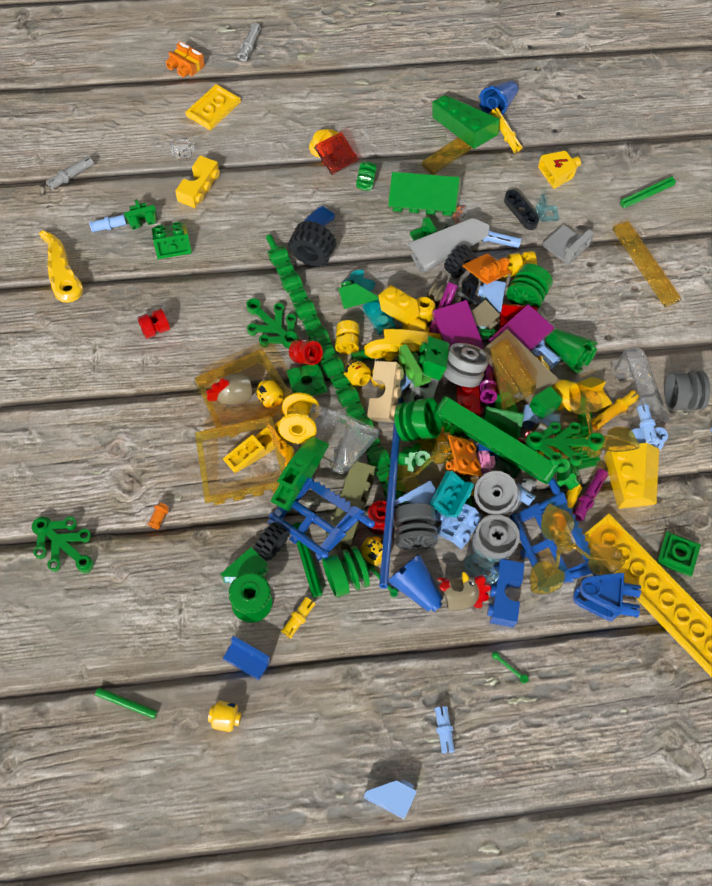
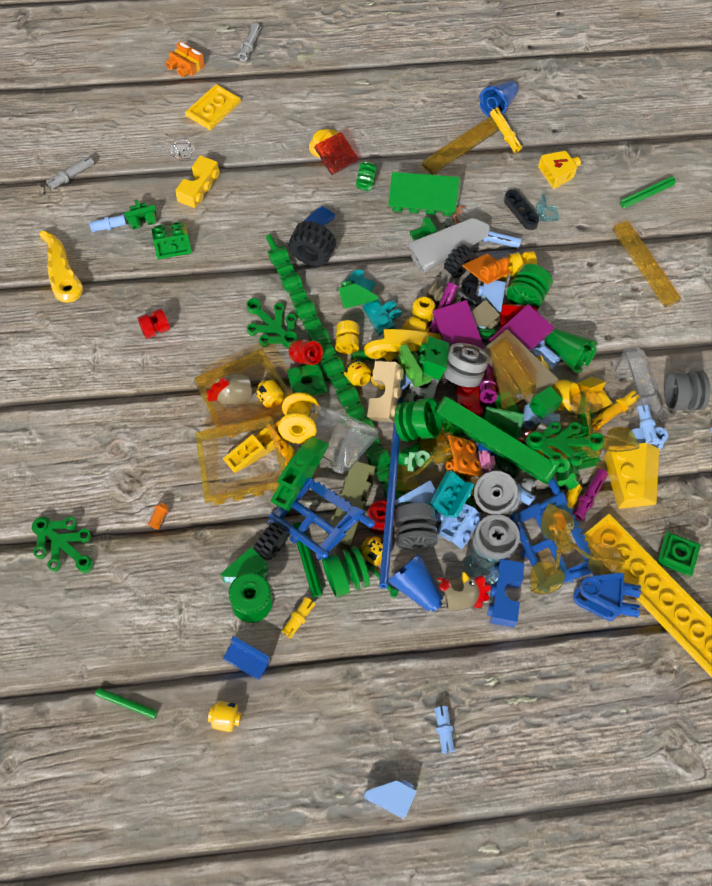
(398, 305): yellow brick -> none
(465, 121): green wedge -> none
(523, 678): green hinge -> none
(567, 244): light grey bracket -> none

